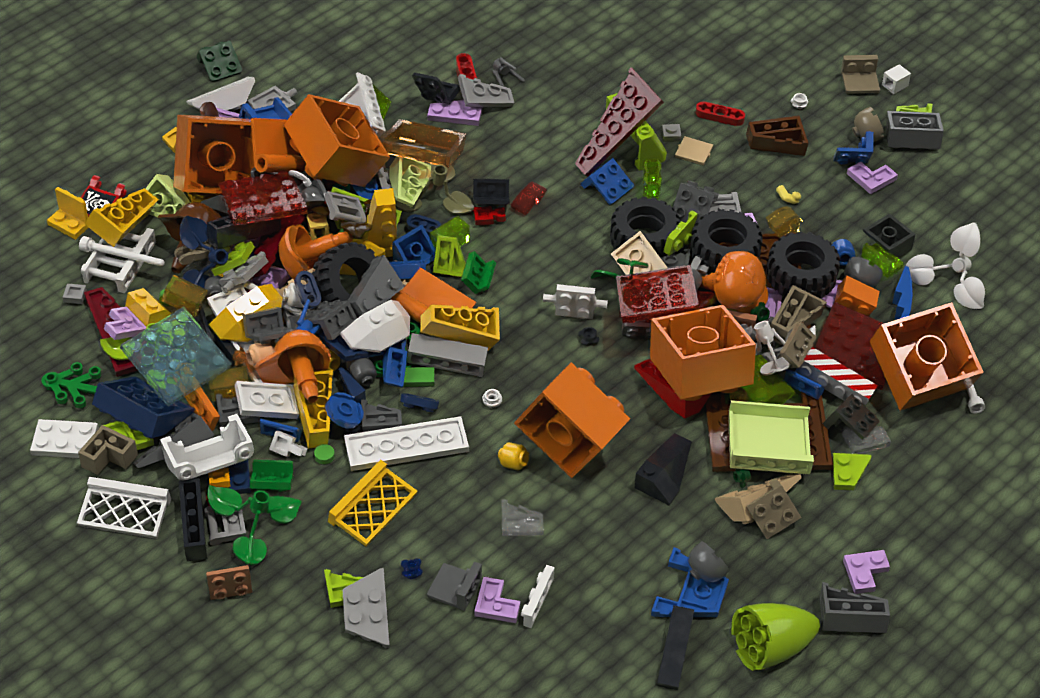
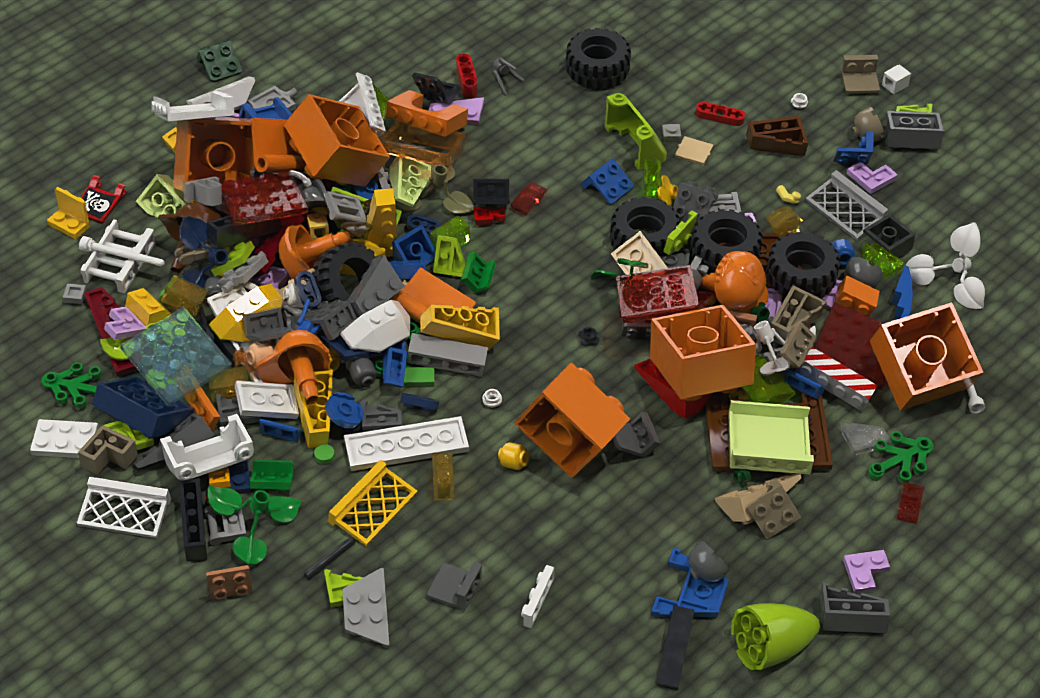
(121, 217): yellow wedge -> none
(206, 191): none -> light grey pin
(220, 105): none -> white panel
(284, 445): white plate -> none
(329, 558): none -> black bar
(351, 386): dark blue slope -> none
(408, 110): none -> orange arch
(414, 572): clear blue plate -> none
(443, 476): none -> clear yellow brick
(484, 95): light grey wing -> none
(491, 604): lavender plate -> none
(520, 520): clear wing -> none
(575, 301): white plate -> none
(598, 72): none -> black tyre
(622, 117): wing -> none
(637, 436): none -> dark grey bracket
(664, 470): black wedge -> none
(667, 191): none -> yellow plate
(848, 469): lime wing -> none
(854, 415): pearl dark grey bracket -> none
(859, 198): none -> light grey fence
(902, 455): none -> green plant
(910, 502): none -> clear red slope

